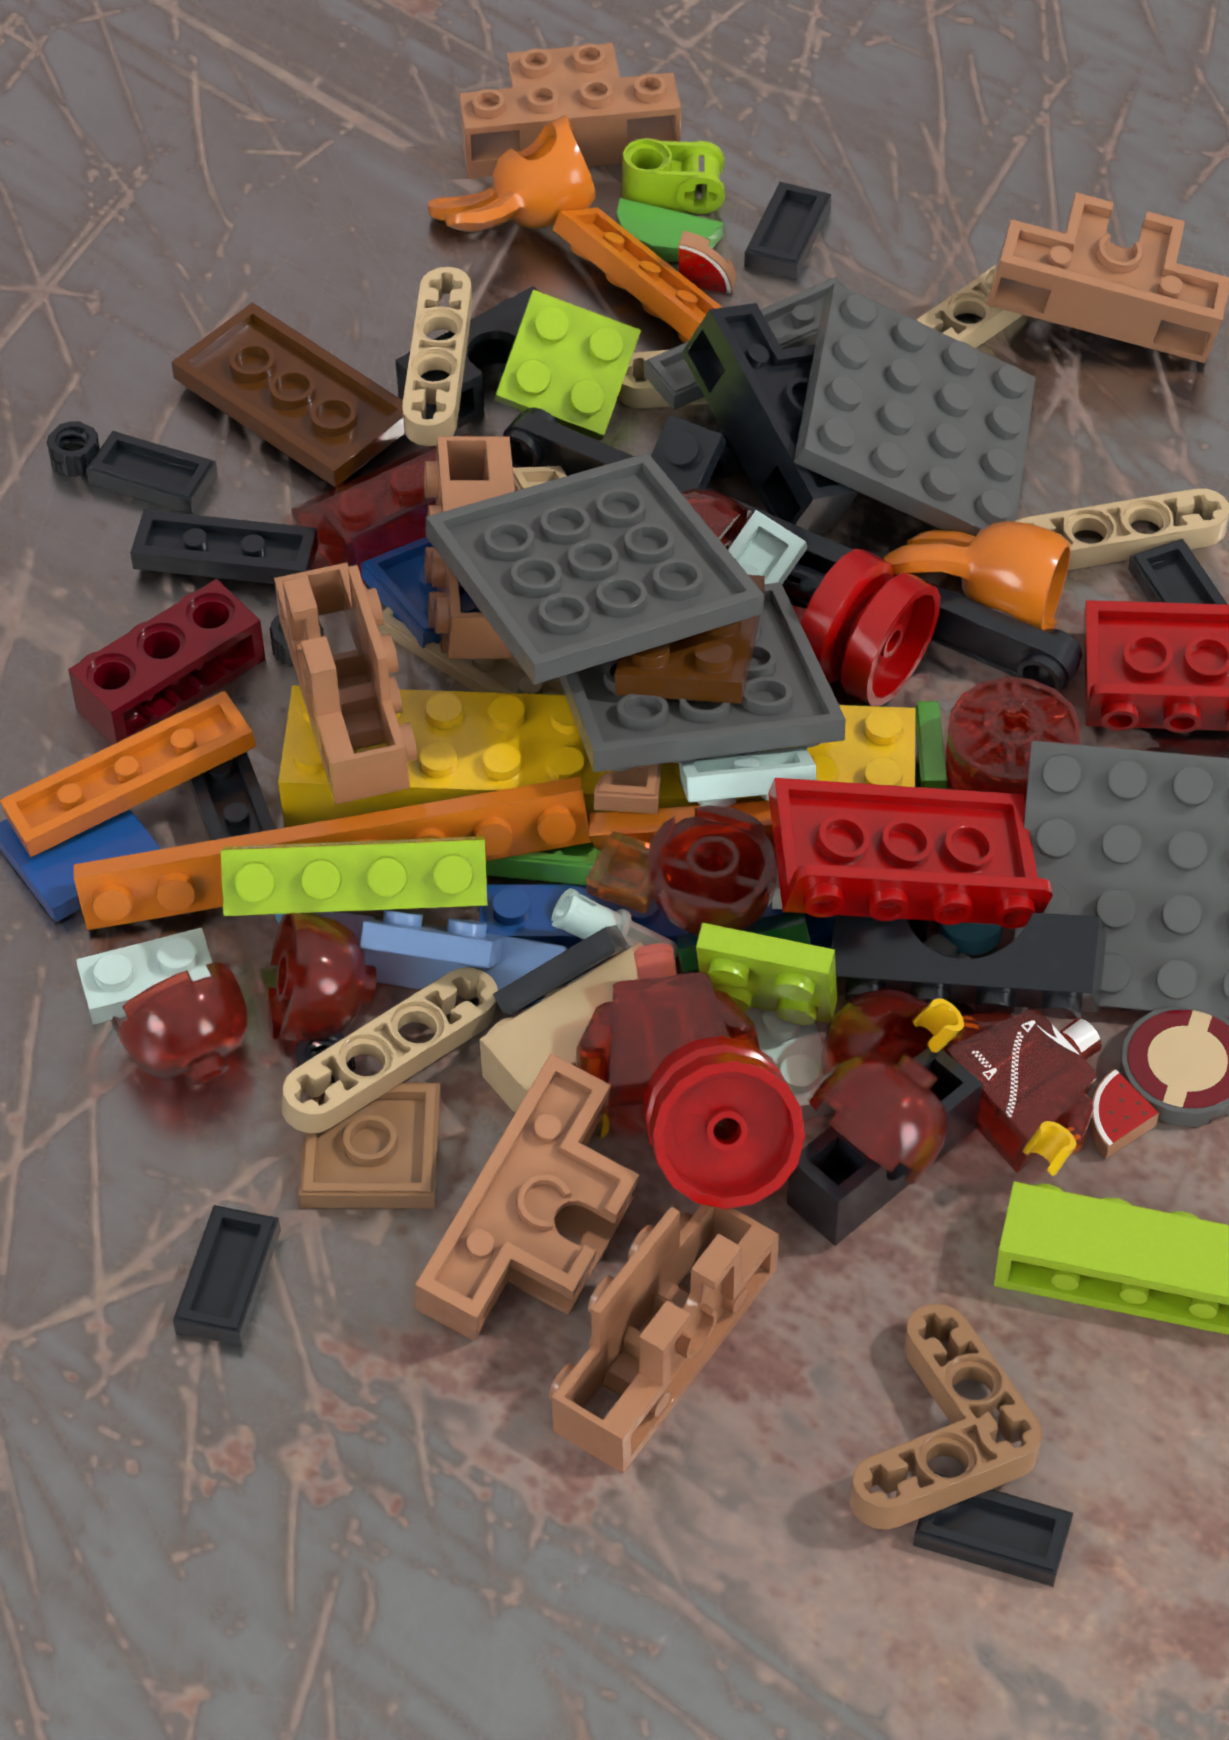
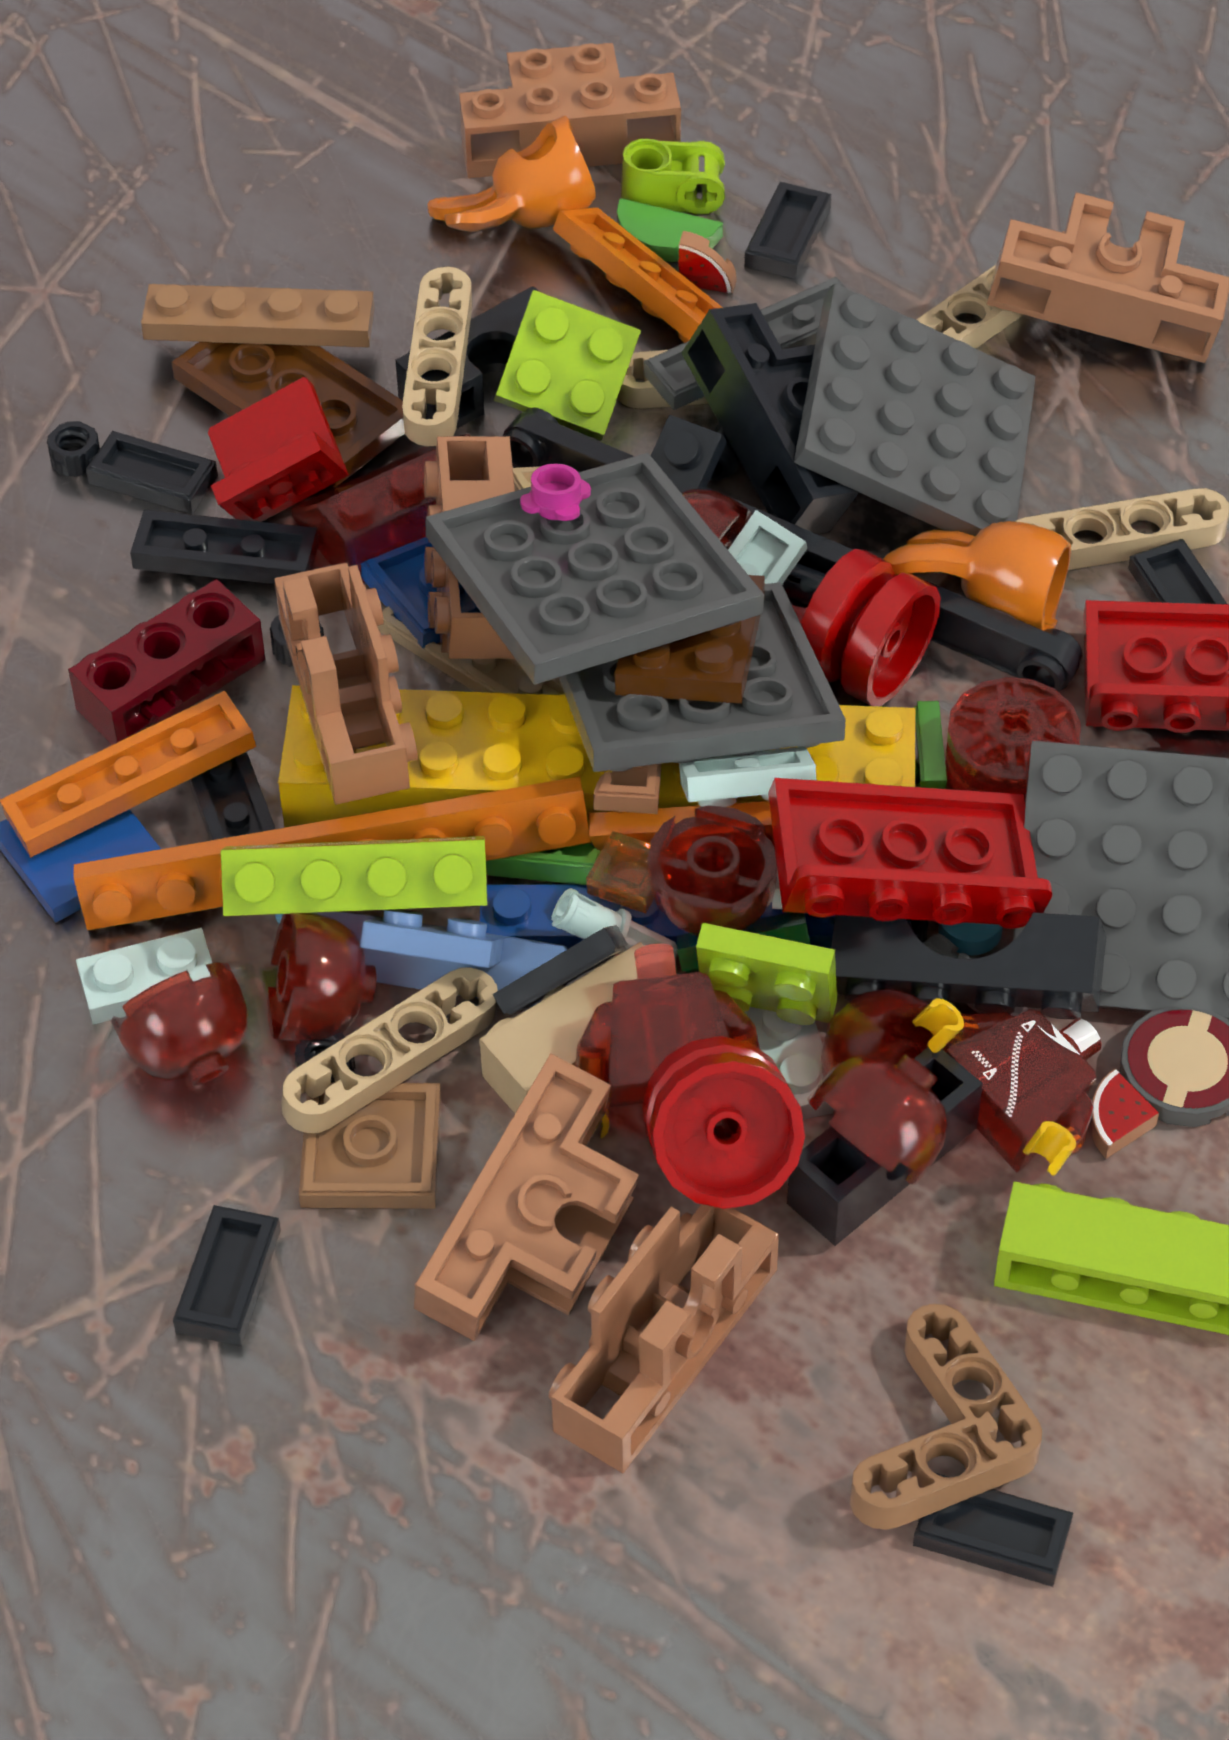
(258, 315): none -> medium nougat plate
(275, 453): none -> red bracket
(555, 492): none -> dark pink plate

